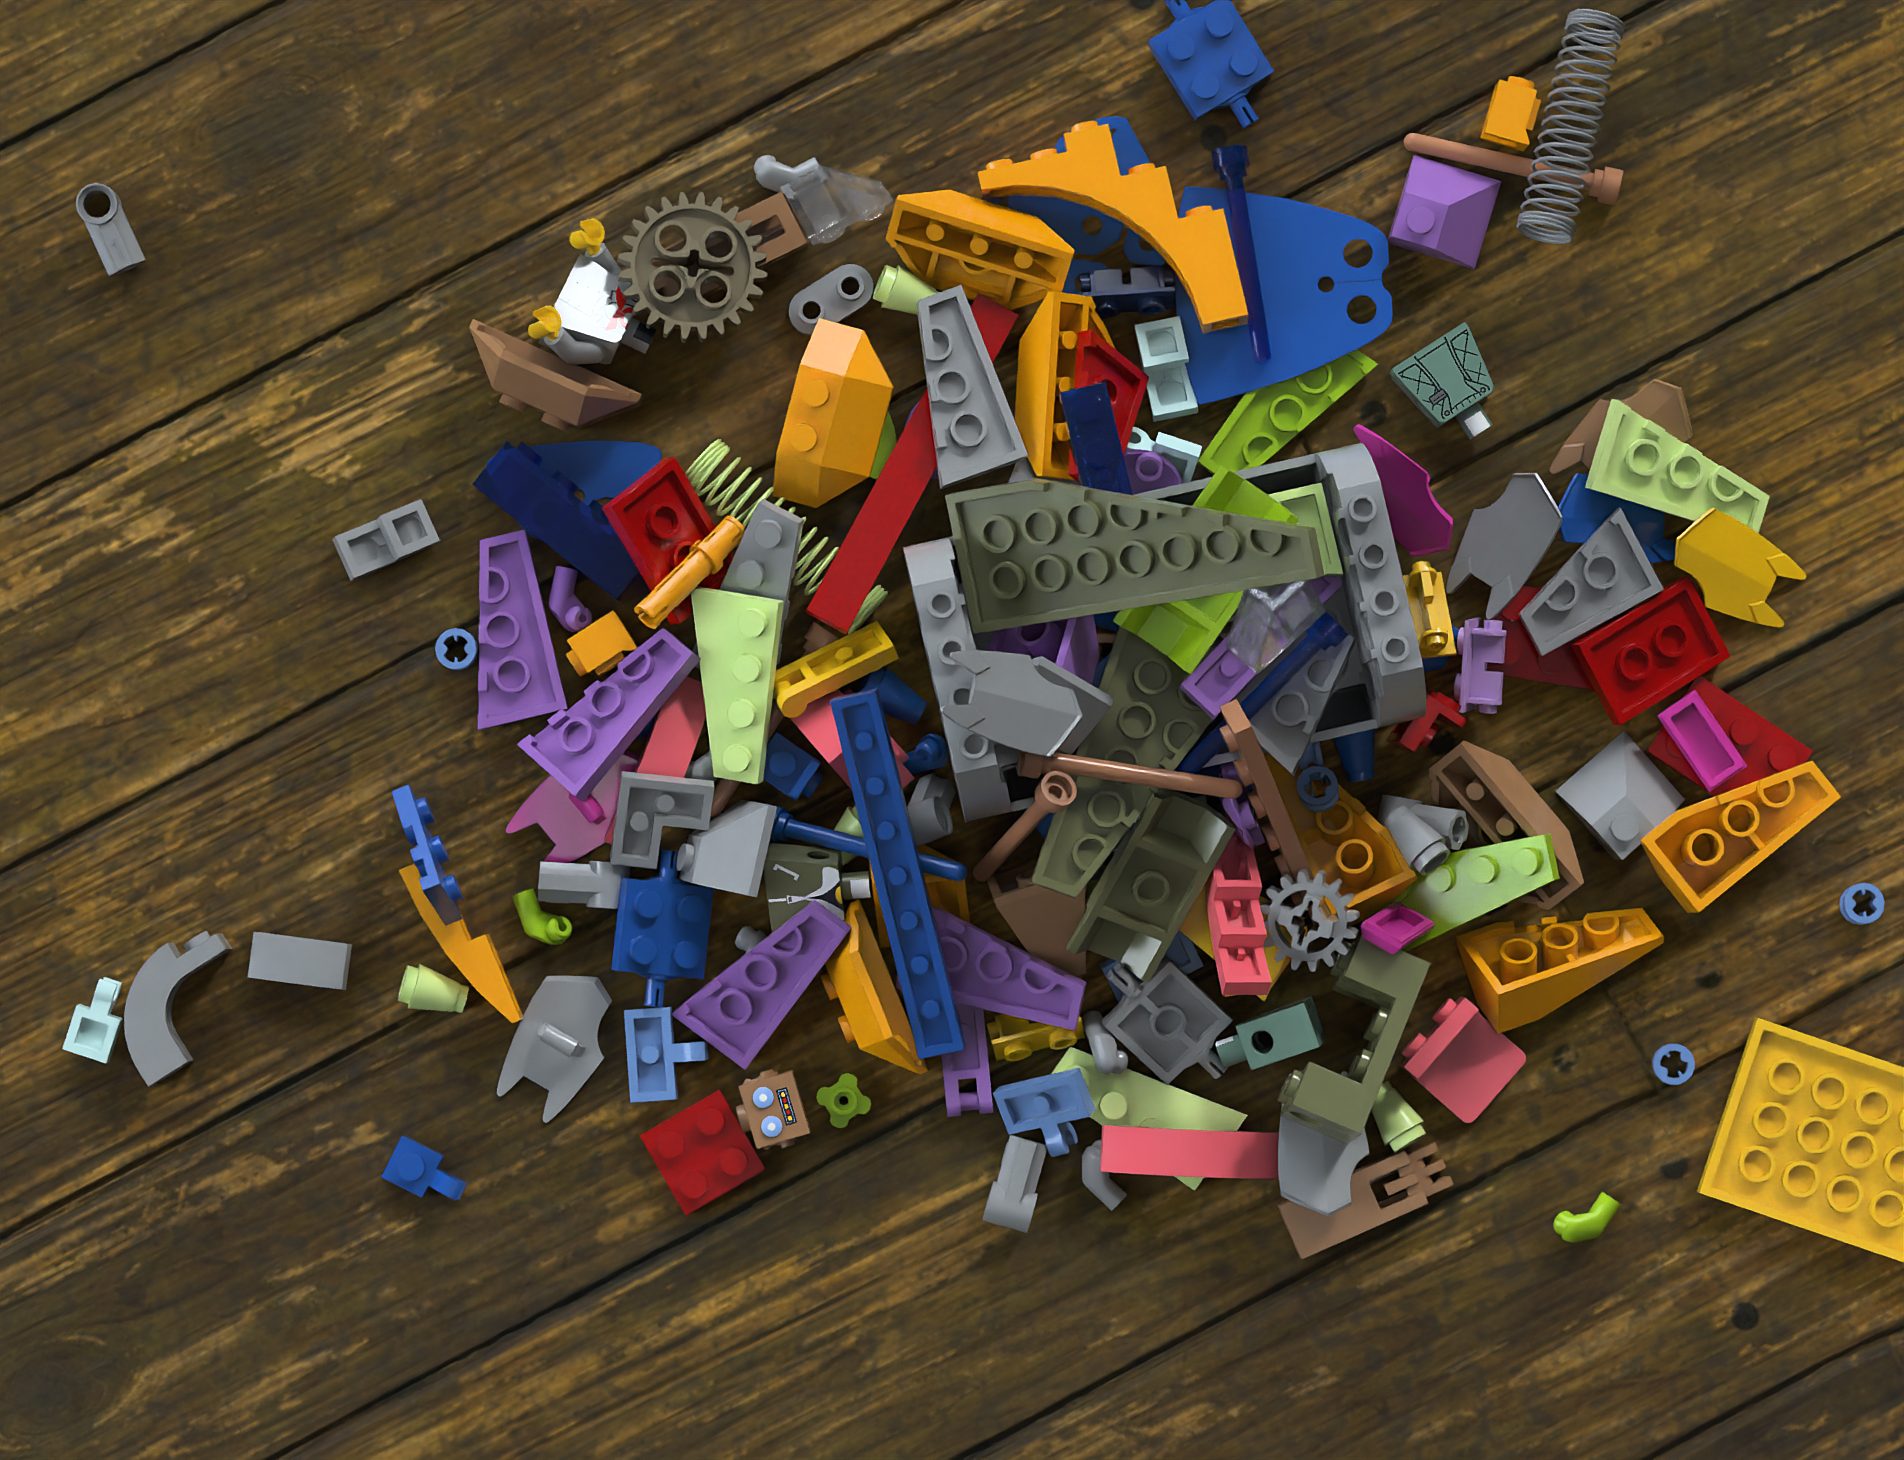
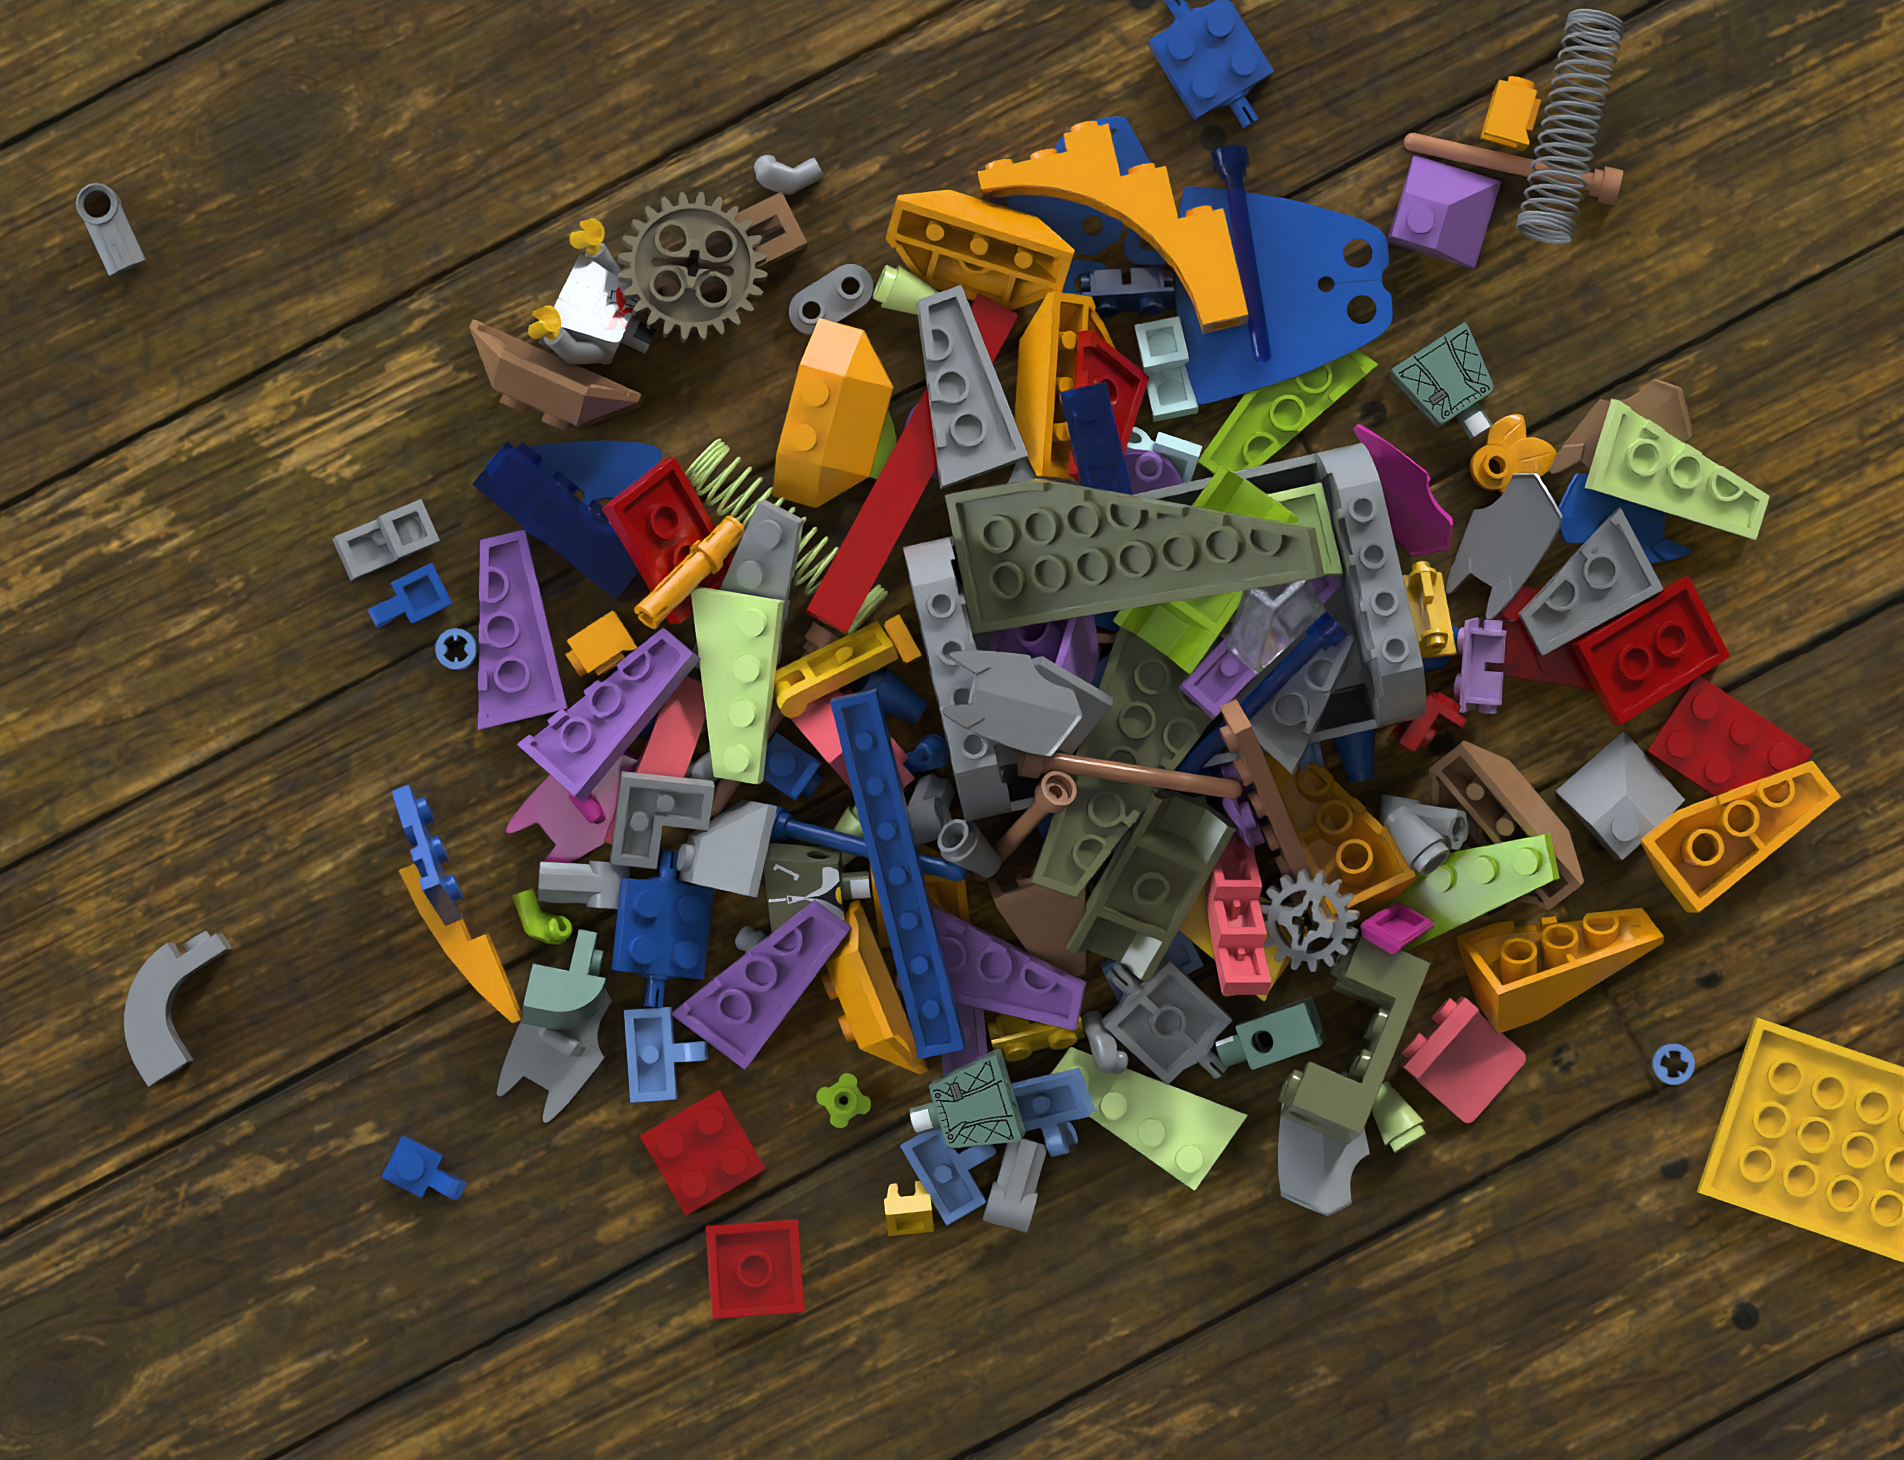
(94, 1027): light aqua plate -> none
(299, 960): light grey slope -> none
(417, 596): none -> blue plate
(431, 990): yellowish green cone -> none
(563, 997): none -> sand green brick
(565, 604): medium lavender arm -> none
(755, 1268): none -> red plate
(772, 1109): medium nougat head -> none
(831, 200): clear slope -> none
(902, 641): none -> light orange tile
(908, 1213): none -> yellow tile
(947, 1173): none -> medium blue plate
(968, 848): none -> light grey cone
(972, 1105): none -> torso
(1098, 1181): light grey arm -> none
(1189, 1152): coral slope -> none
(1315, 1231): medium nougat hinge -> none
(1331, 791): medium blue bush -> none
(1514, 453): none -> light orange plate
(1586, 1225): lime arm -> none
(1702, 740): dark pink tile -> none
(1733, 566): yellow shield -> none
(1847, 903): medium blue bush -> none

